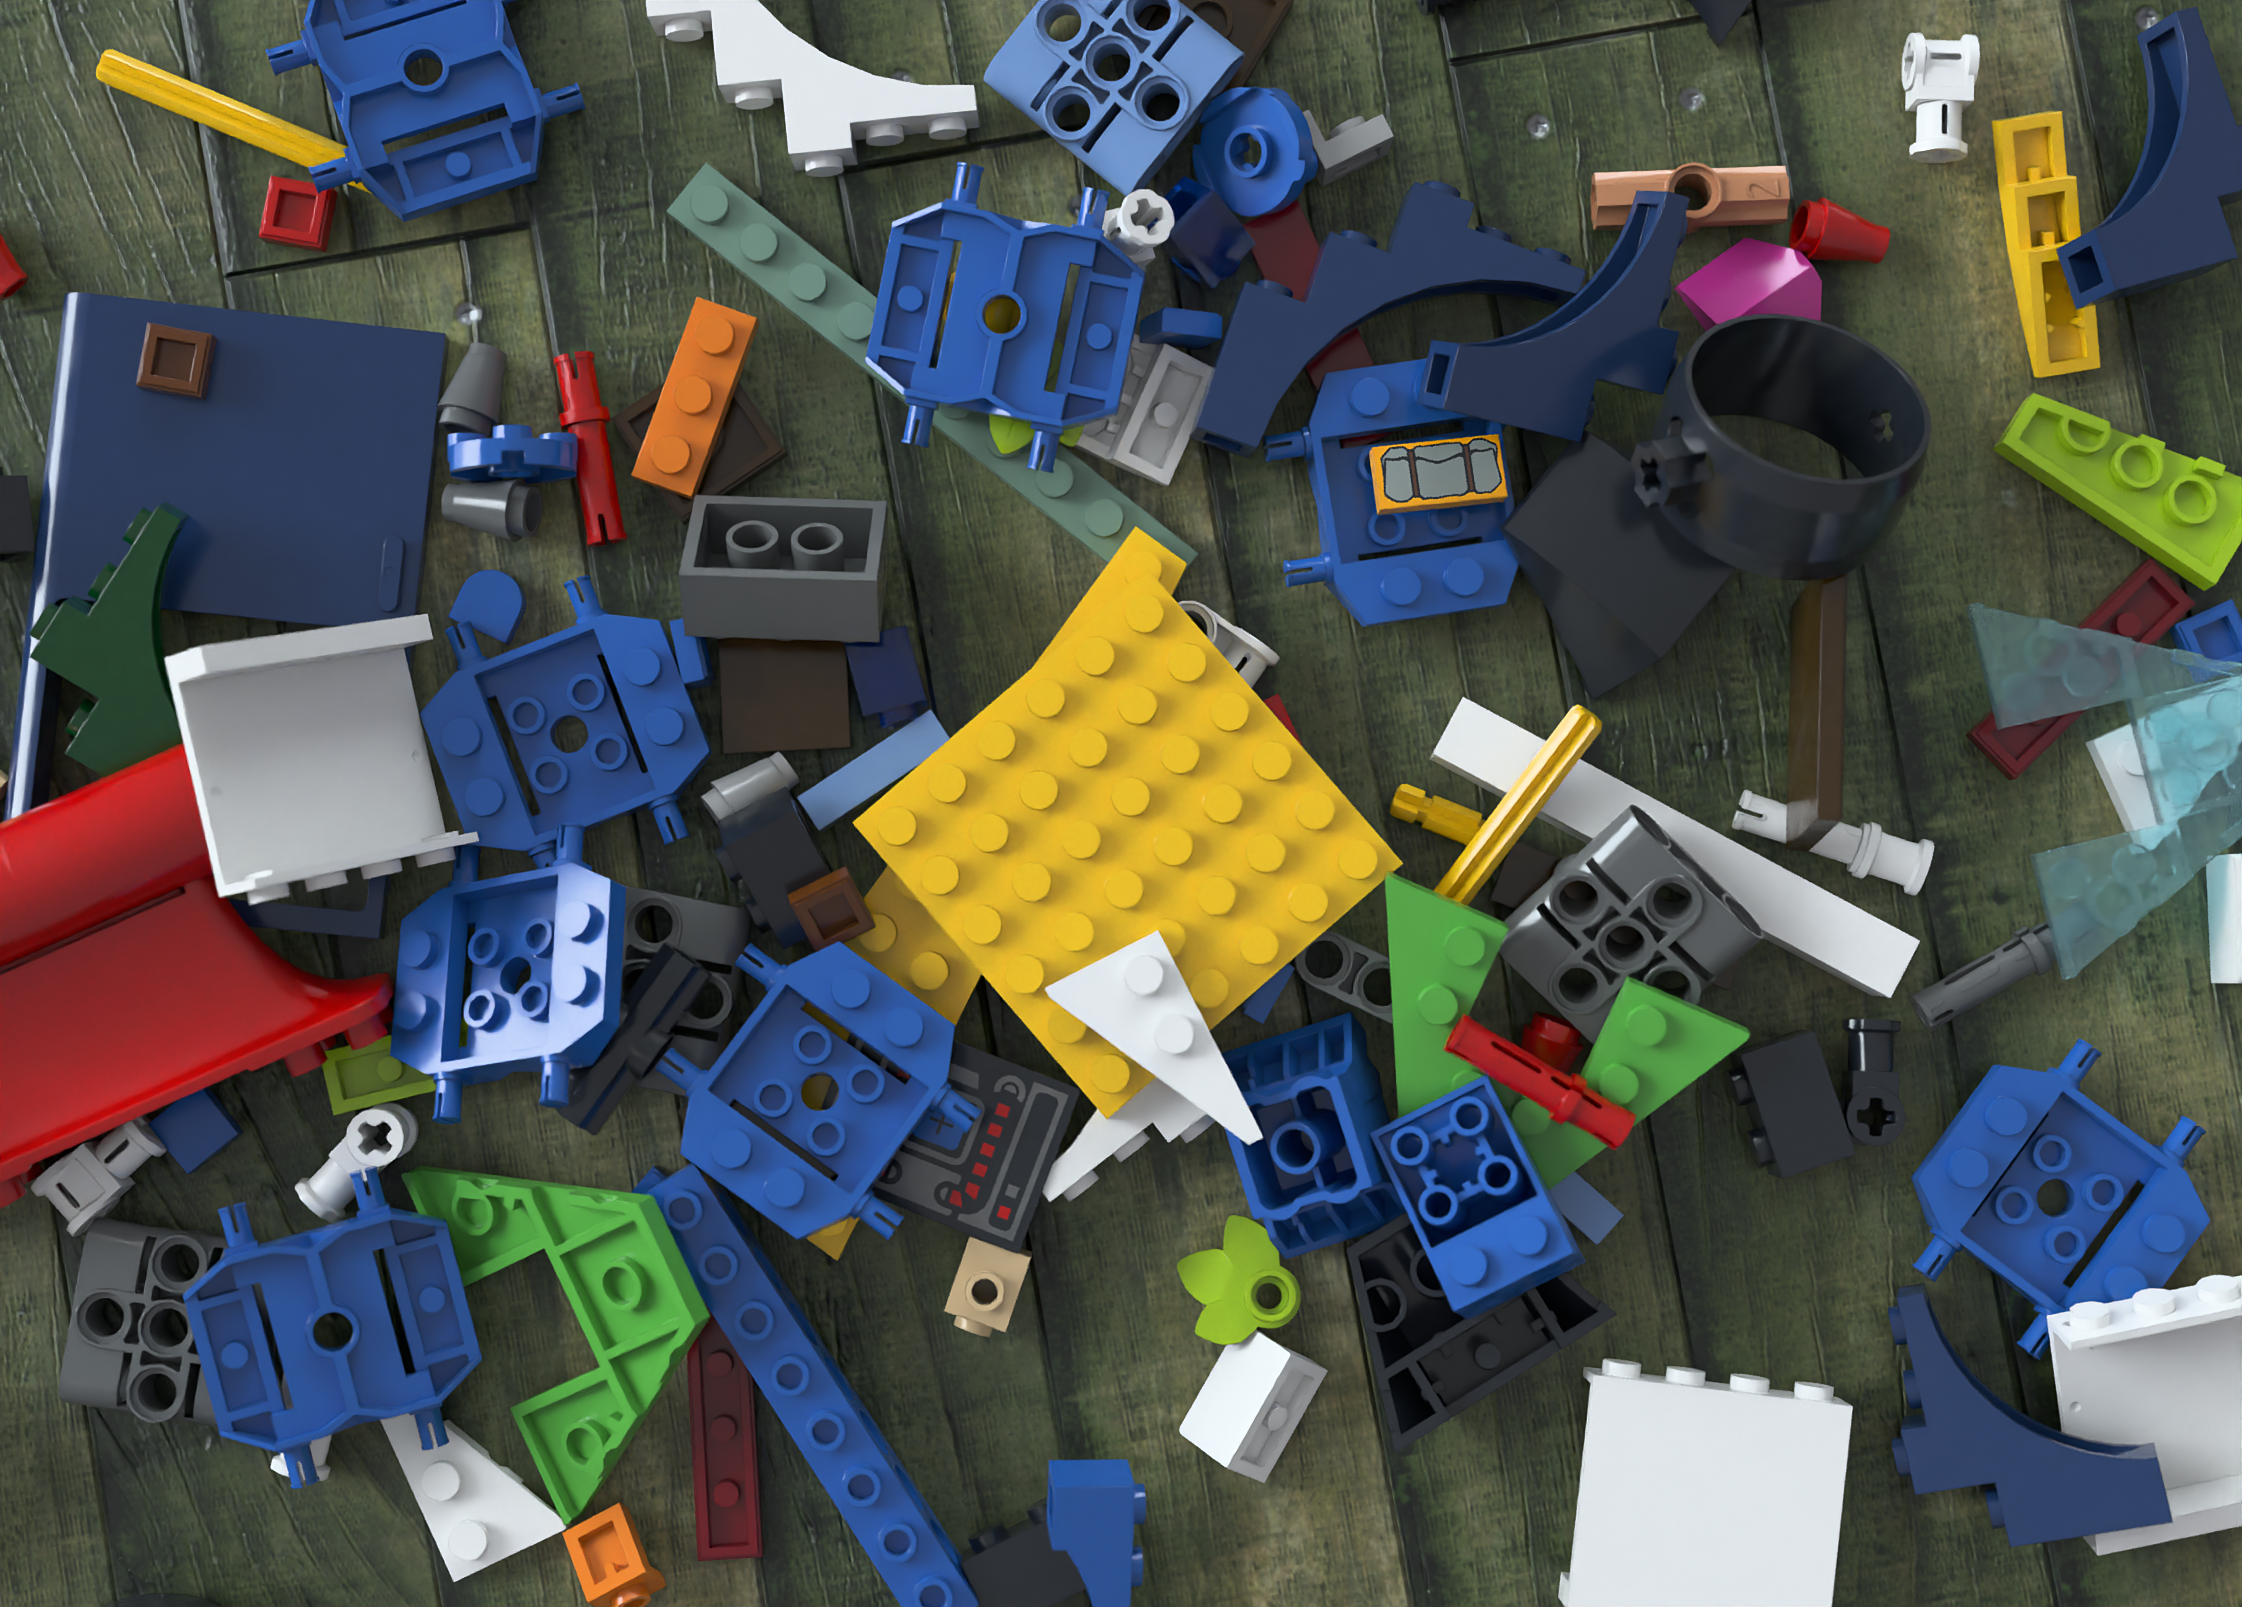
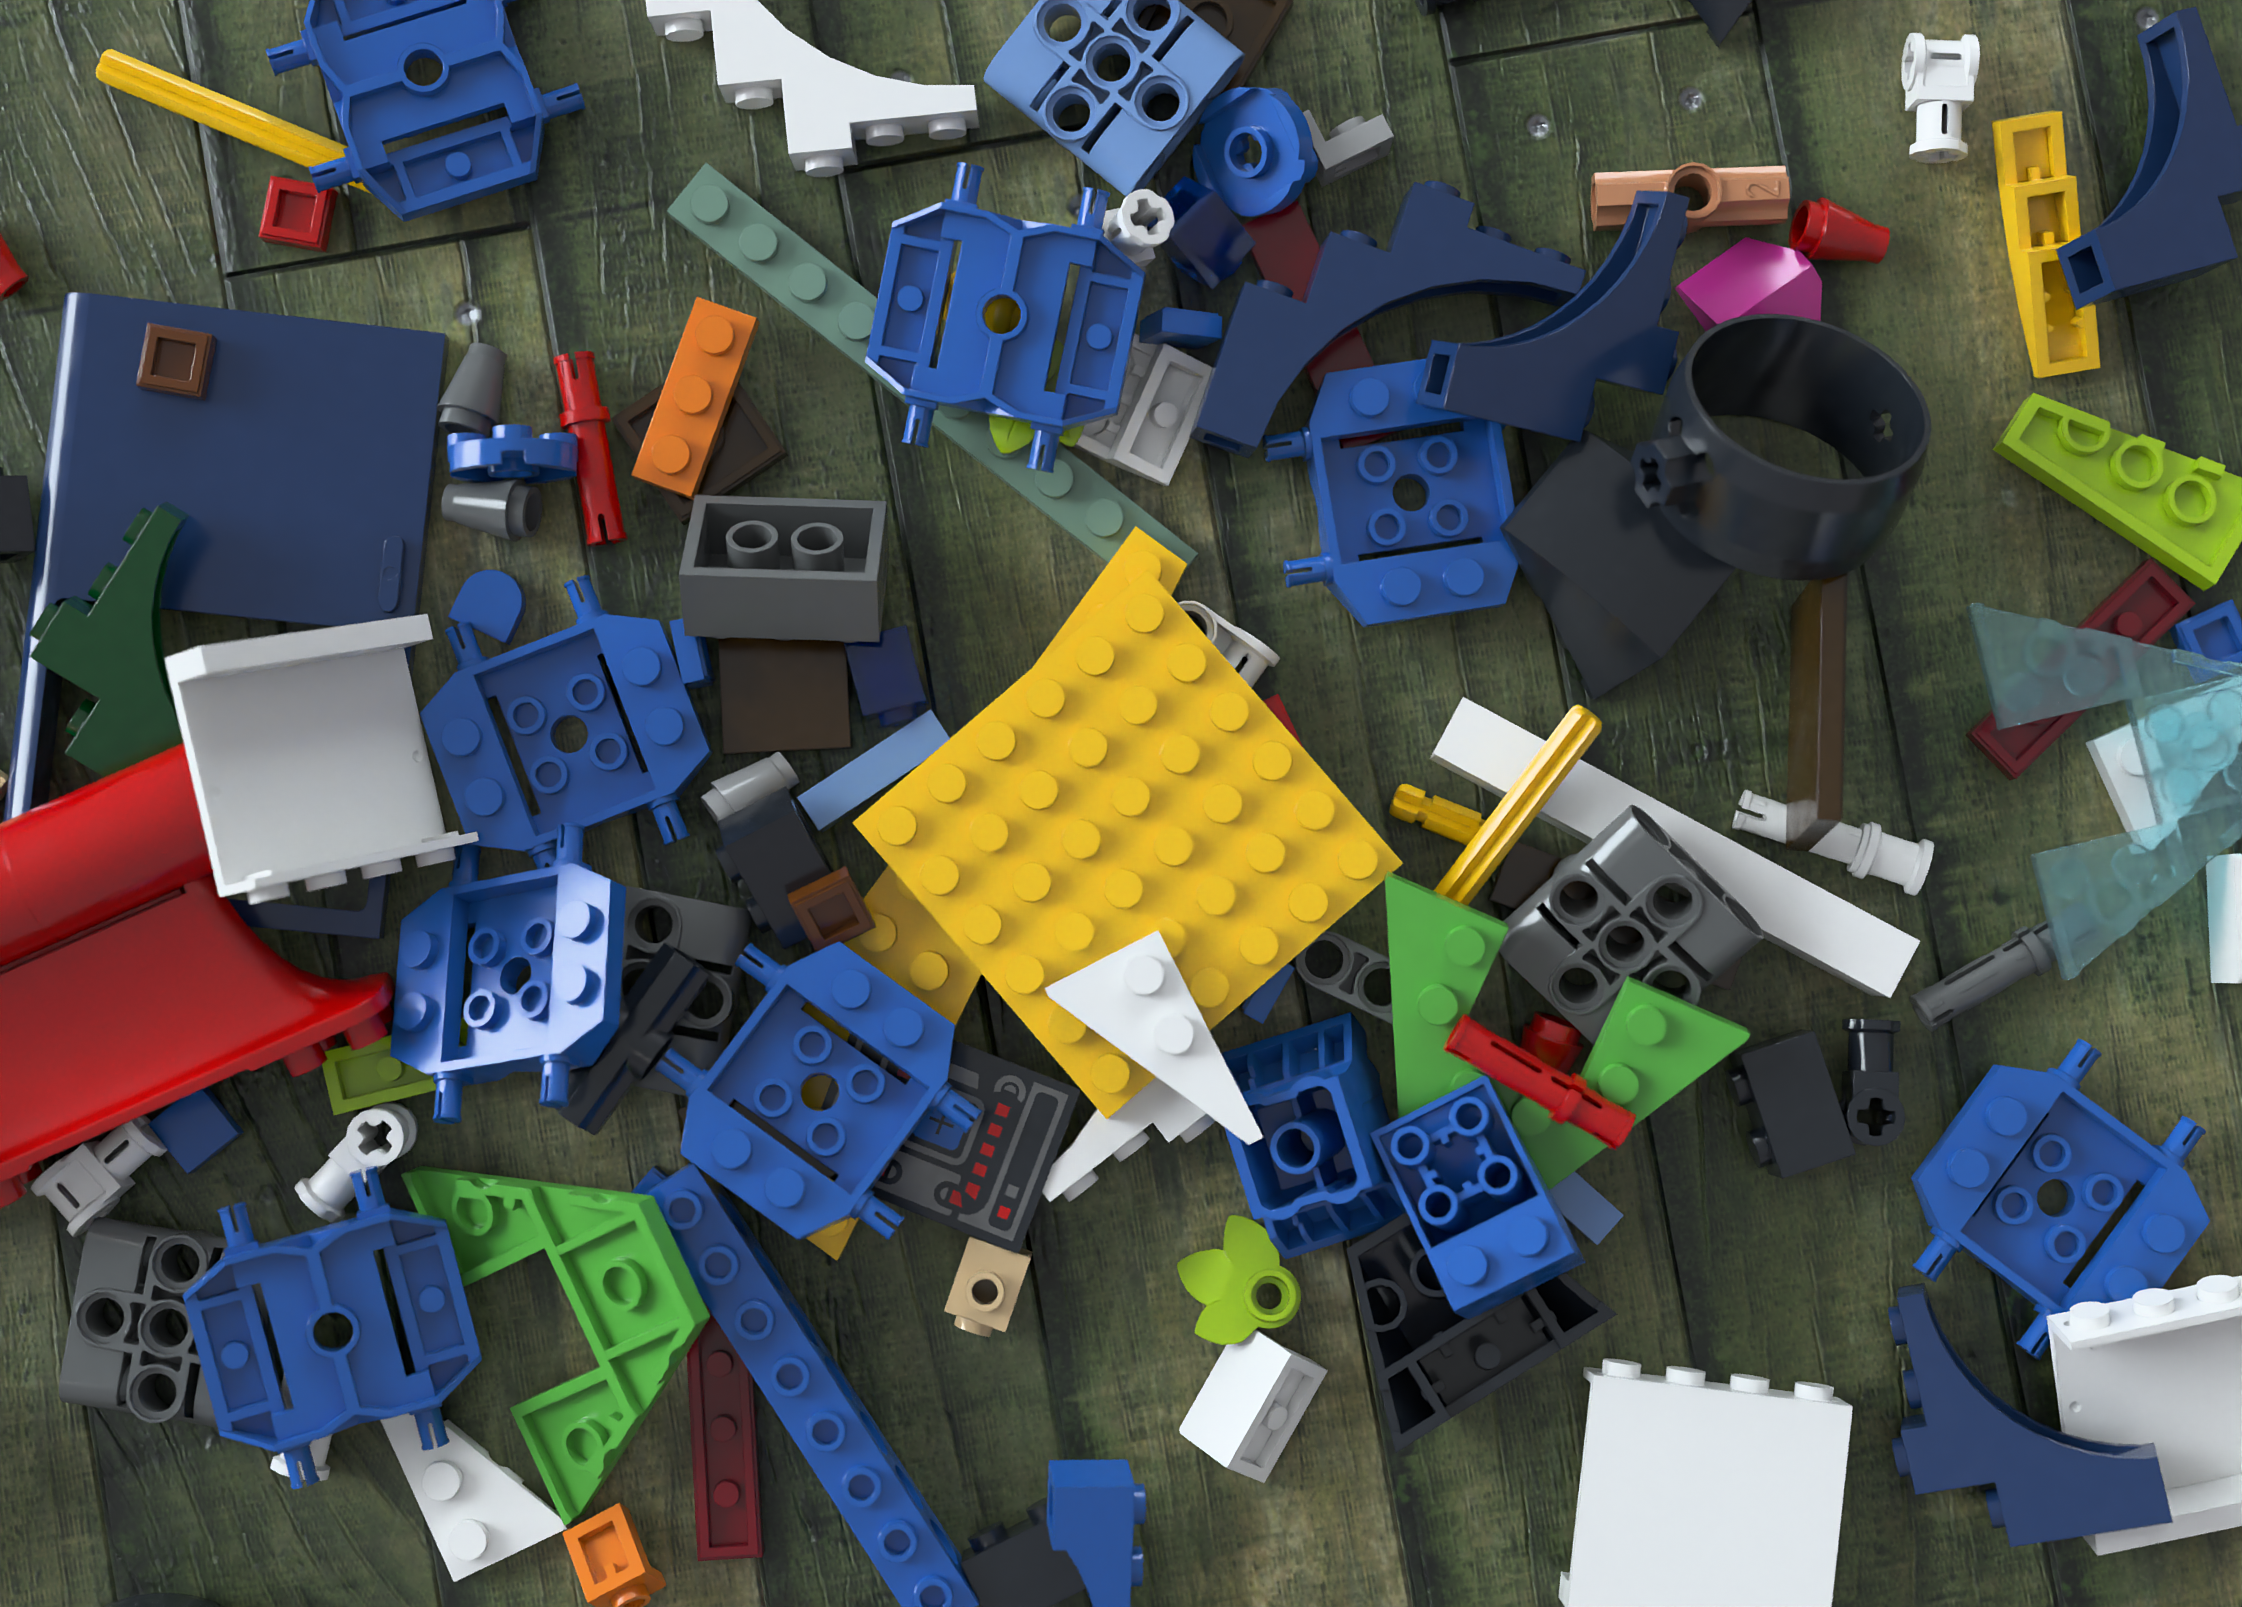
(1438, 474): tile -> none

